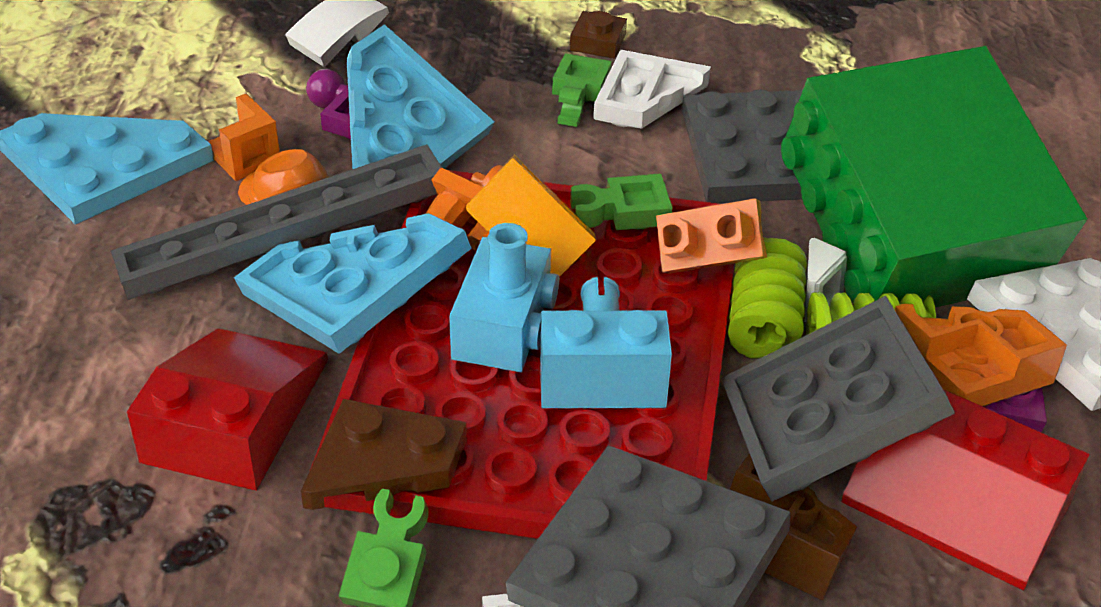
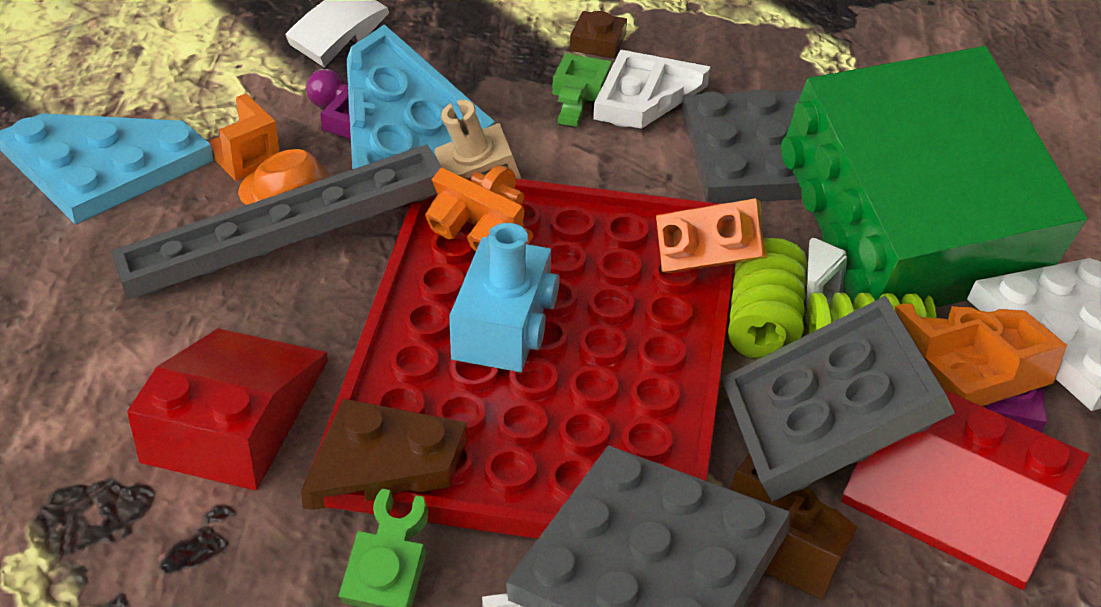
(355, 279): medium azure plate -> none
(471, 146): none -> tan bracket
(523, 199): light orange panel -> none
(604, 354): medium azure brick -> none
(627, 201): bright green plate -> none

